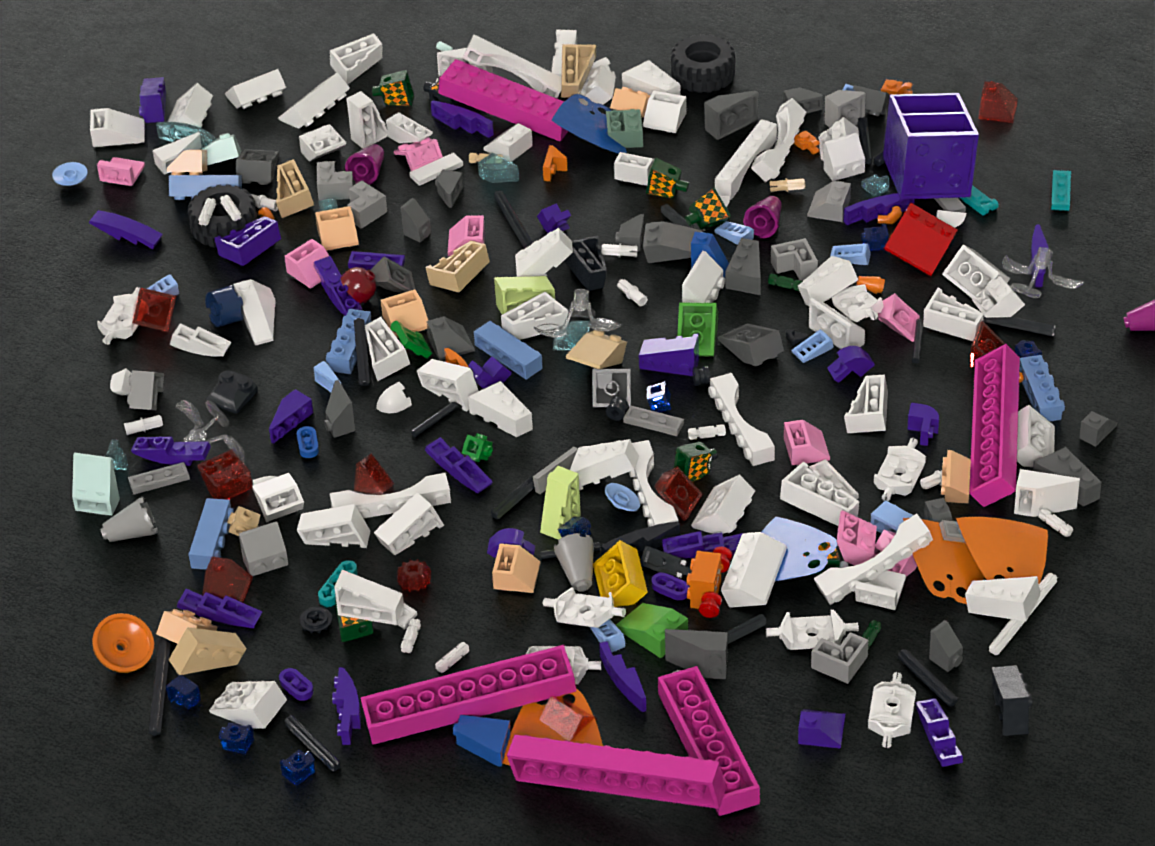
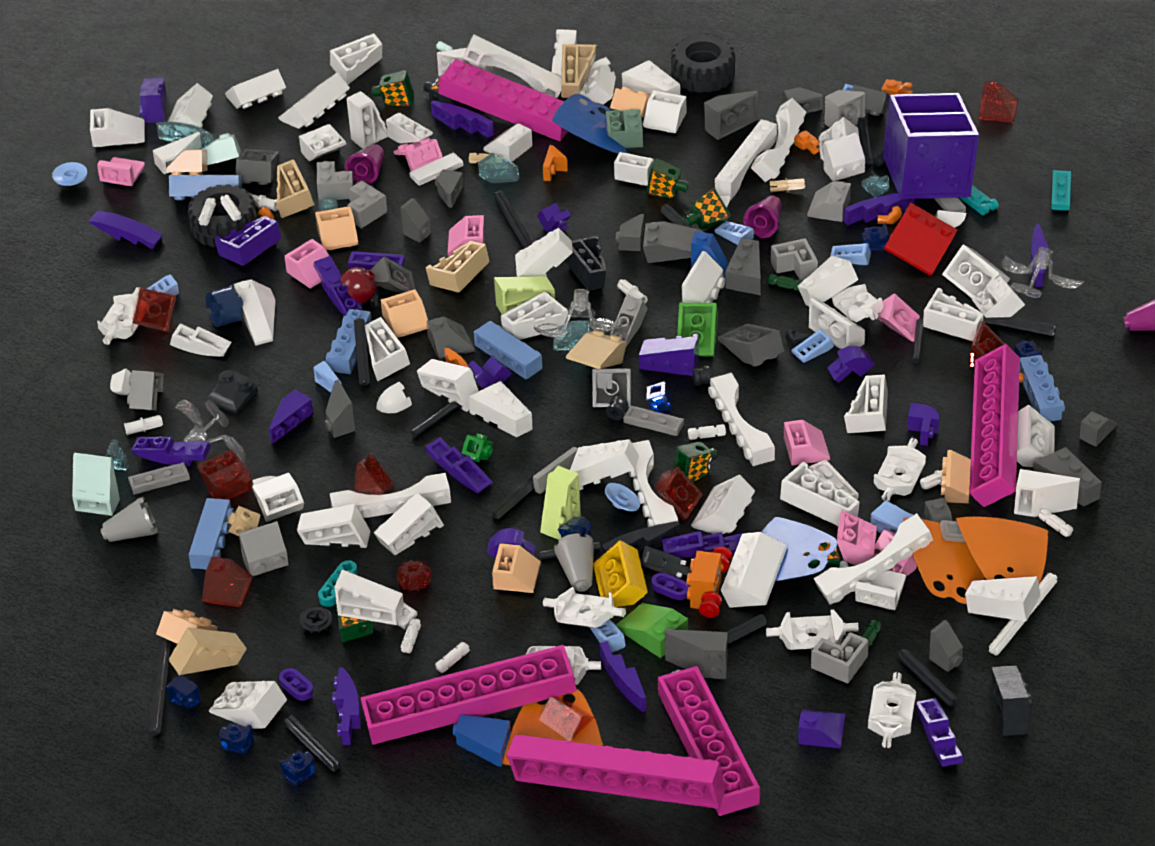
(127, 632): orange dish -> none
(219, 610): dark purple slope -> none
(307, 442): blue plate -> none
(411, 340): green plate -> none
(619, 250): white axle -> none
(630, 318): none -> light grey slope
(873, 283): orange cone -> none

